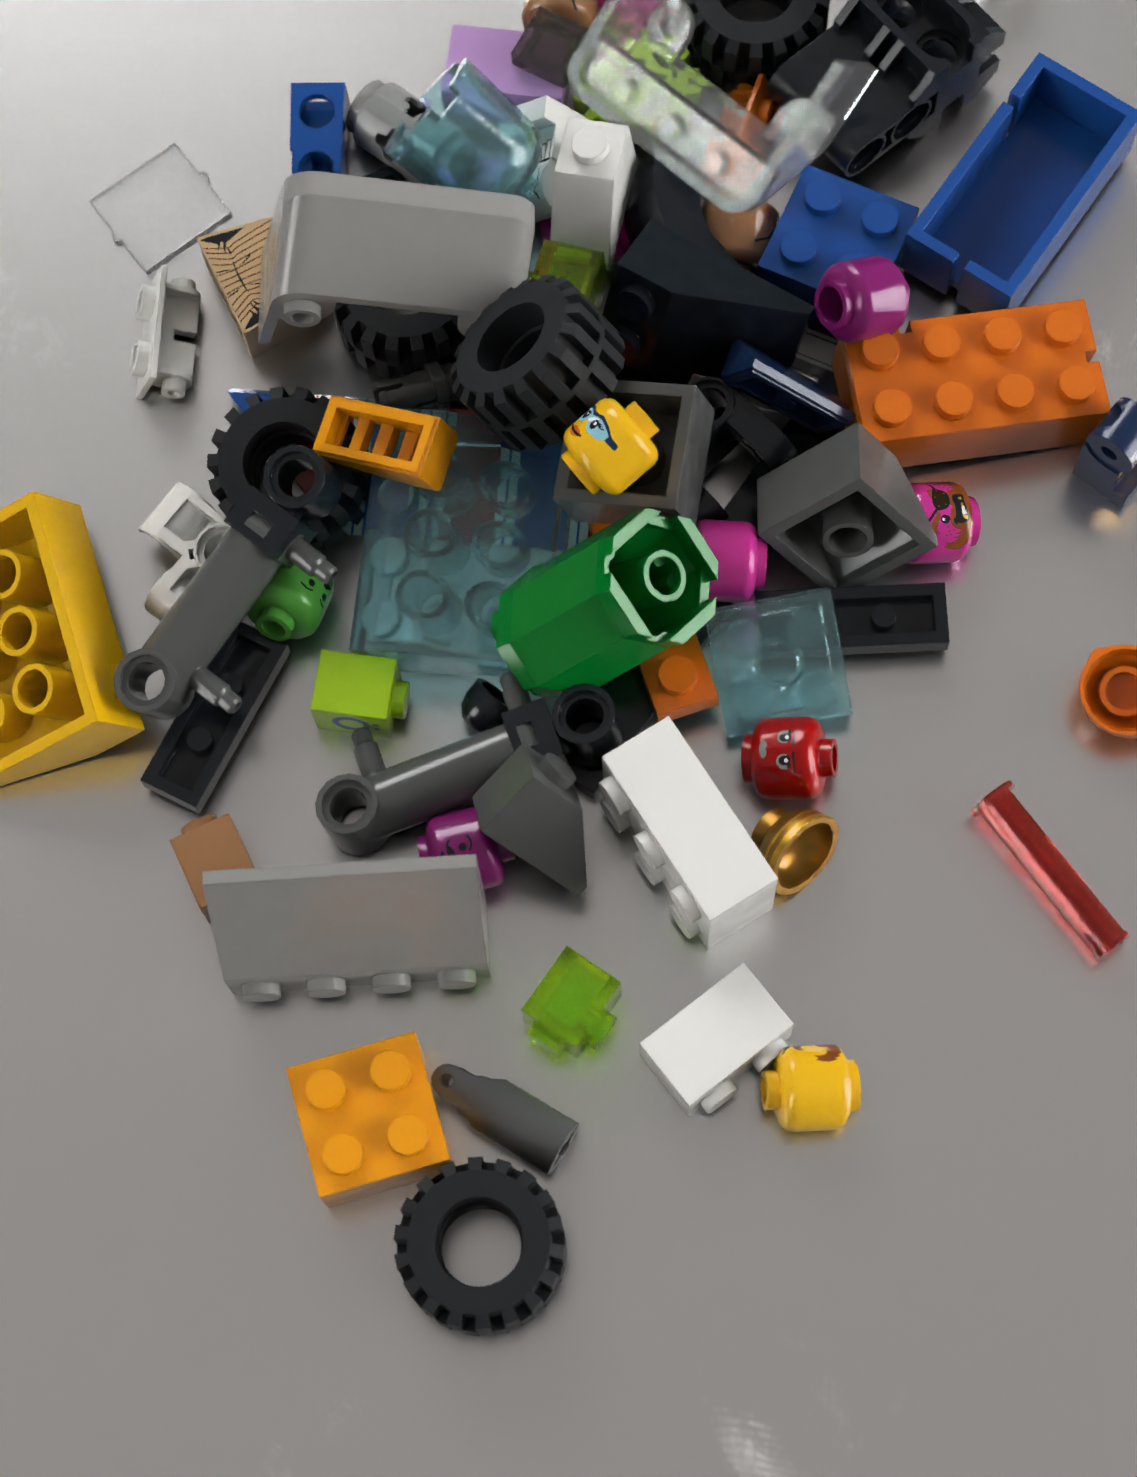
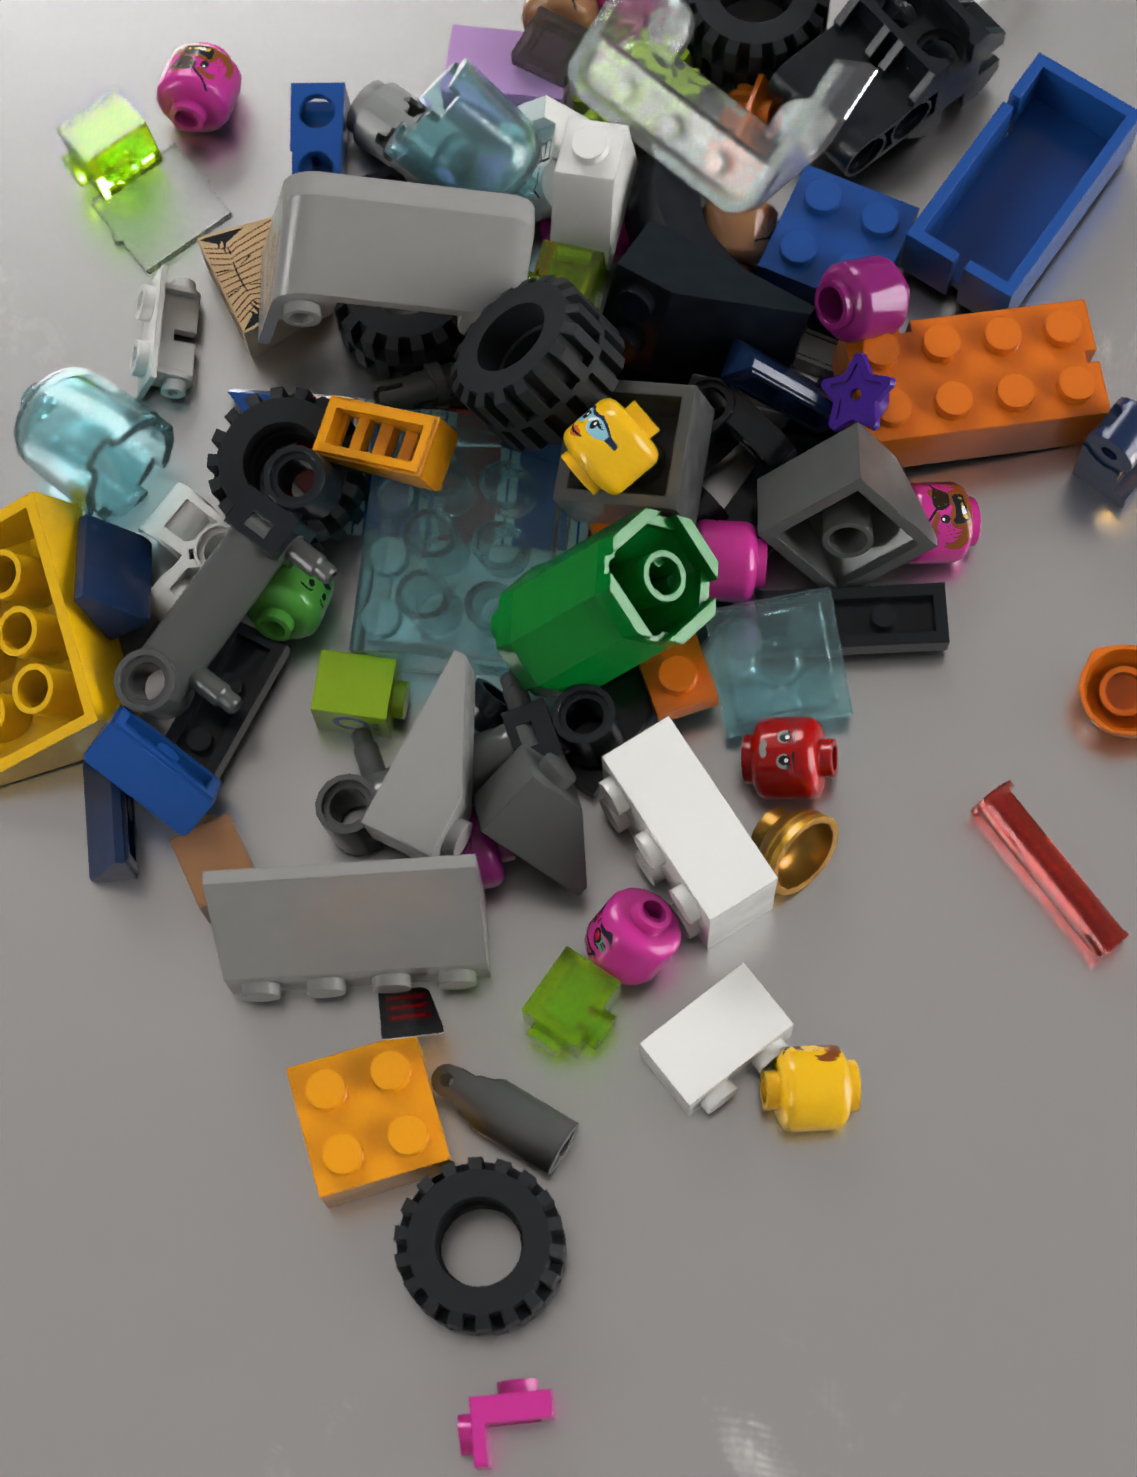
(91, 440): none -> clear light blue cylinder
(108, 146): none -> clear neon green brick
(109, 829): none -> dark blue slope
(112, 576): none -> dark blue slope
(153, 770): none -> blue slope
(199, 85): none -> dark pink head
(408, 1014): none -> black sticker
(430, 784): none -> light grey slope
(514, 1404): none -> dark pink bracket
(633, 935): none -> dark pink head
(873, 397): none -> dark purple plate

